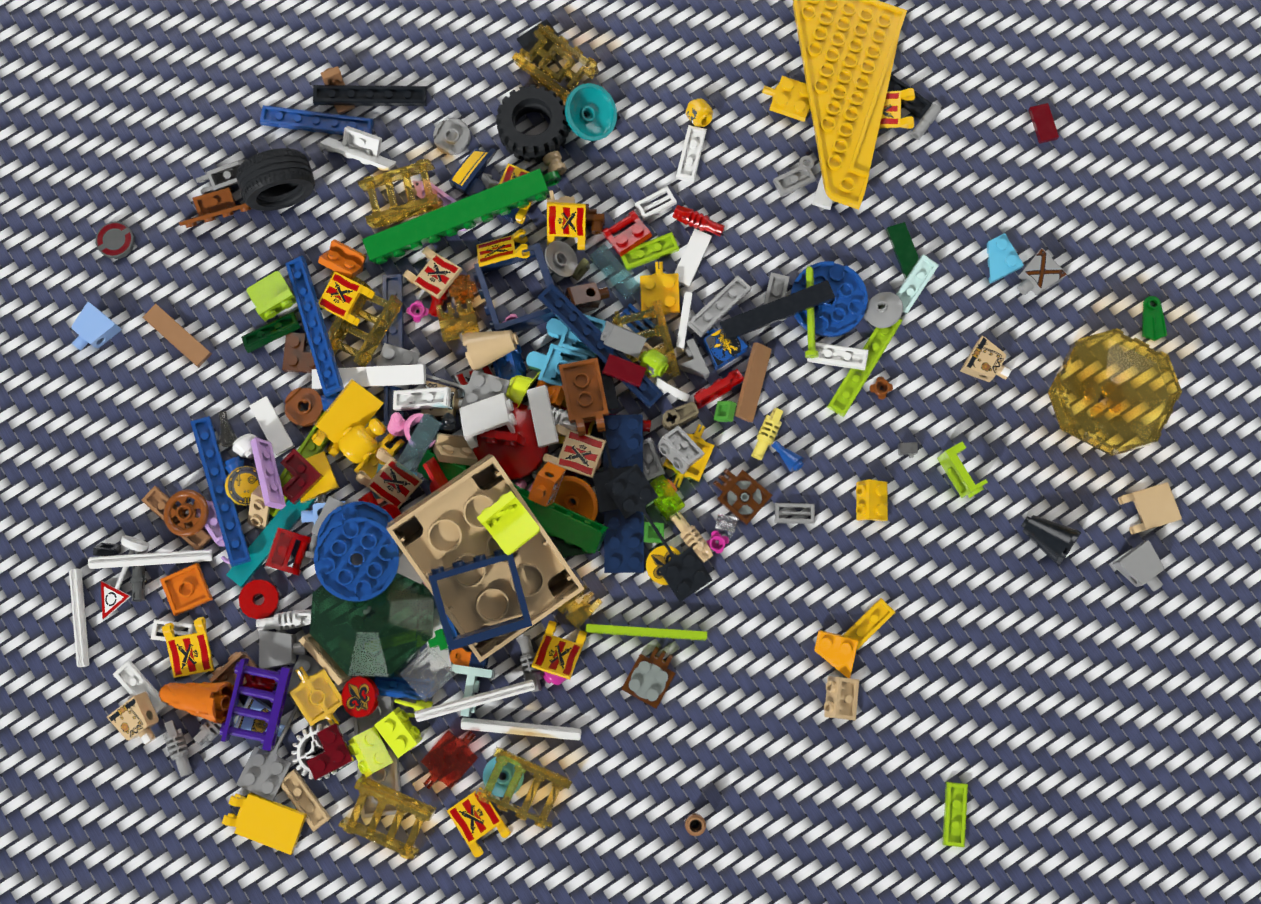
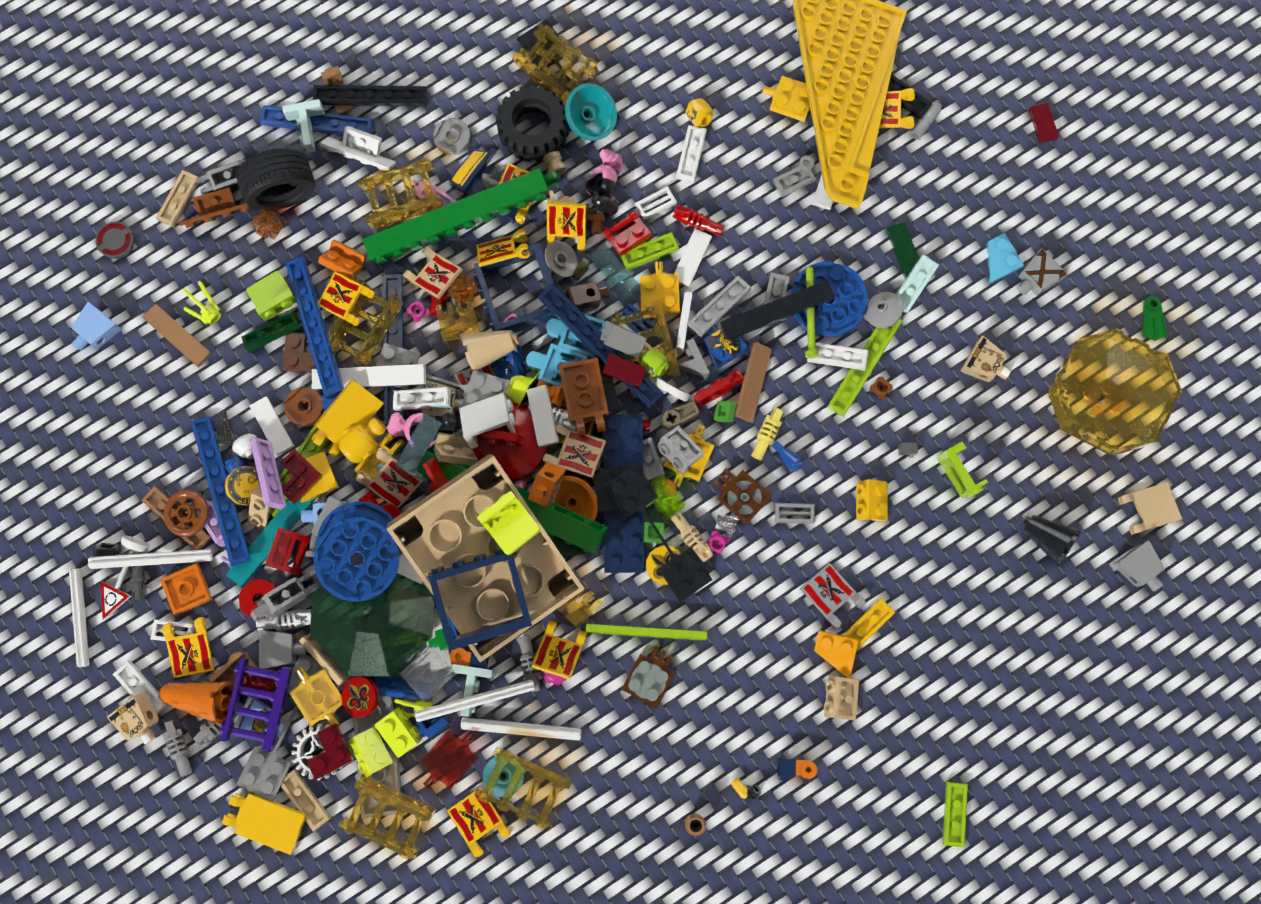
(177, 199): none -> tan tile
(210, 314): none -> neon yellow plant
(267, 224): none -> clear orange brick
(283, 598): none -> light grey hinge
(302, 113): none -> light aqua bracket
(436, 726): none -> blue bracket
(603, 182): none -> hair
(746, 792): none -> arm
(804, 768): none -> leg
(829, 592): none -> flag

